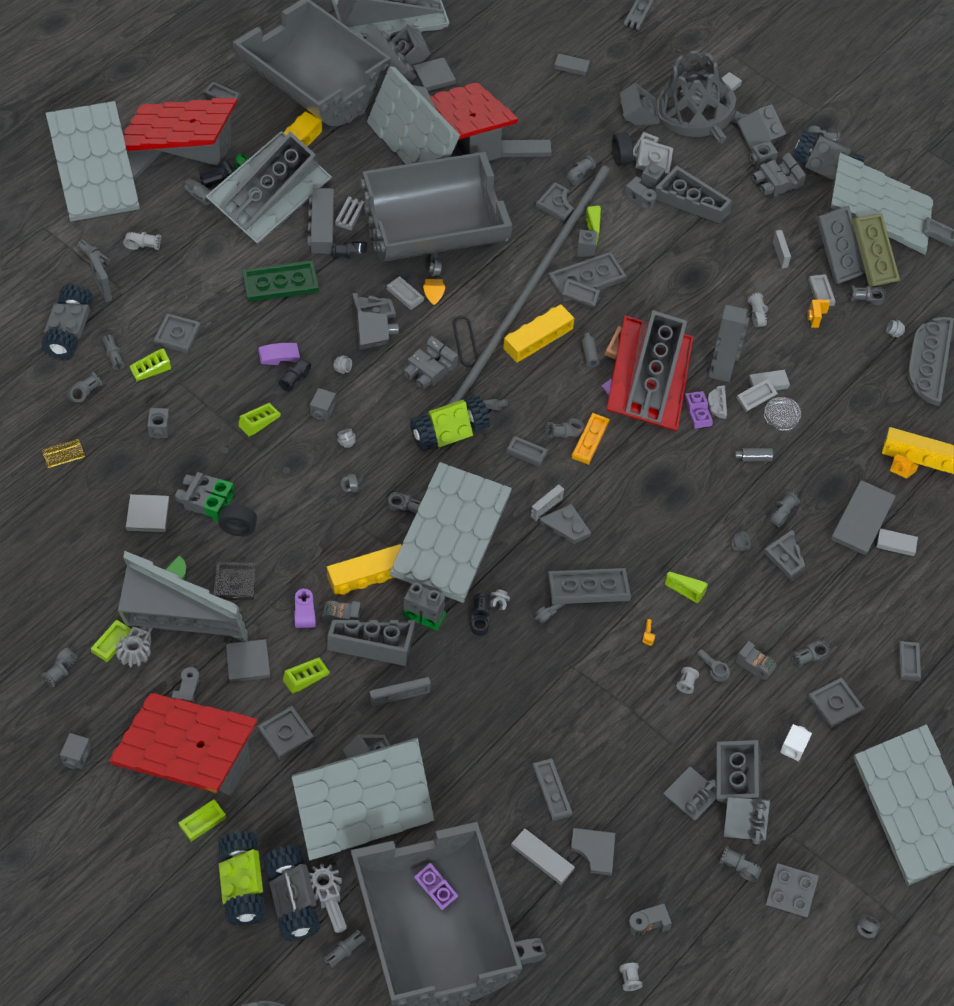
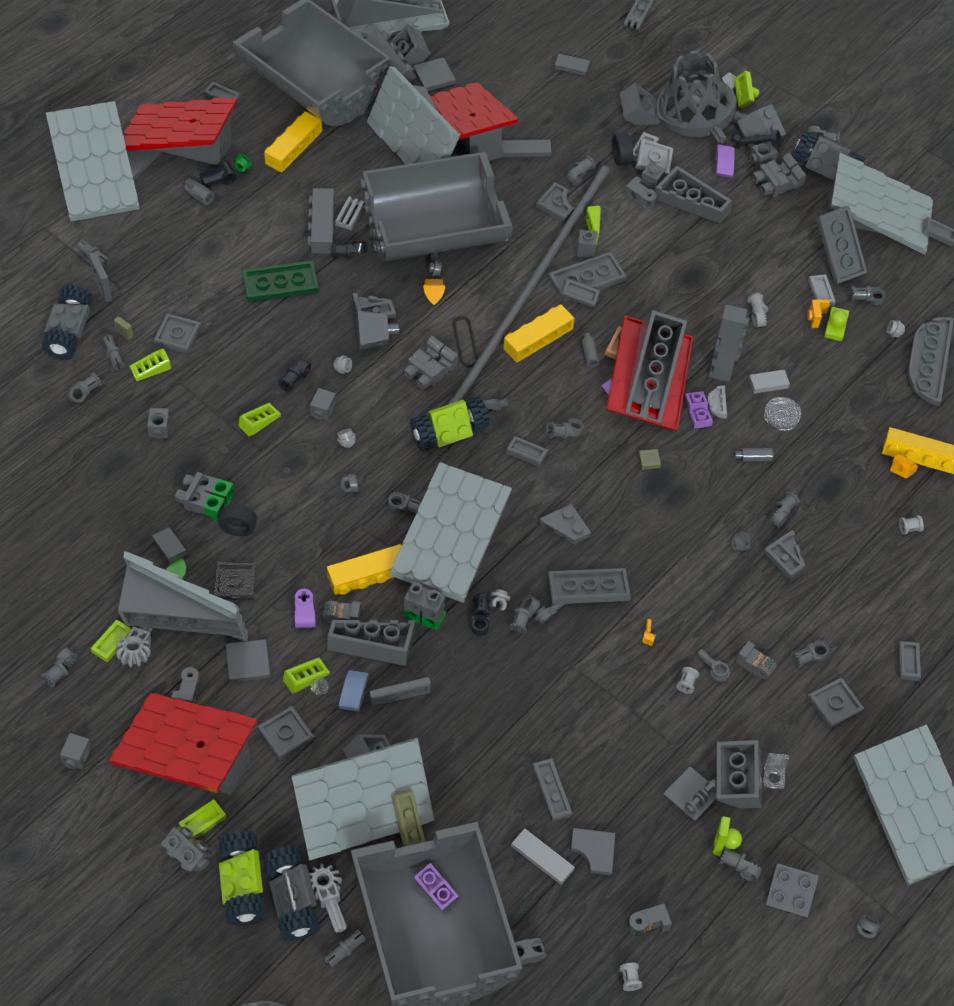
(64, 455): clear yellow tile -> none
(123, 328): none -> olive tile
(141, 240): light grey connector -> none
(147, 513): light grey tile -> none
(169, 545): none -> dark grey tile
(187, 849): none -> dark grey brick
(270, 186): piece -> none
(274, 353): medium lavender slope -> none
(321, 688): none -> clear hinge
(353, 690): none -> sand blue slope
(405, 293): light grey tile -> none
(408, 818): none -> olive tile
(524, 613): none -> dark grey connector
(547, 502): light grey tile -> none
(590, 438): light orange tile -> none
(649, 459): none -> olive tile
(686, 586): lime slope -> none
(724, 161): none -> medium lavender slope
(726, 837): none -> lime tile
(744, 89): none -> lime tile
(746, 818): dark grey hinge -> none
(756, 395): light grey tile -> none
(775, 137): none -> black piece
(775, 764): none -> clear bracket
(781, 249): light grey tile -> none
(796, 742): white brick -> none
(836, 324): none -> lime tile
(863, 517): dark grey tile -> none
(875, 250): olive tile -> none
(897, 542): light grey tile -> none
(911, 524): none -> light grey bush

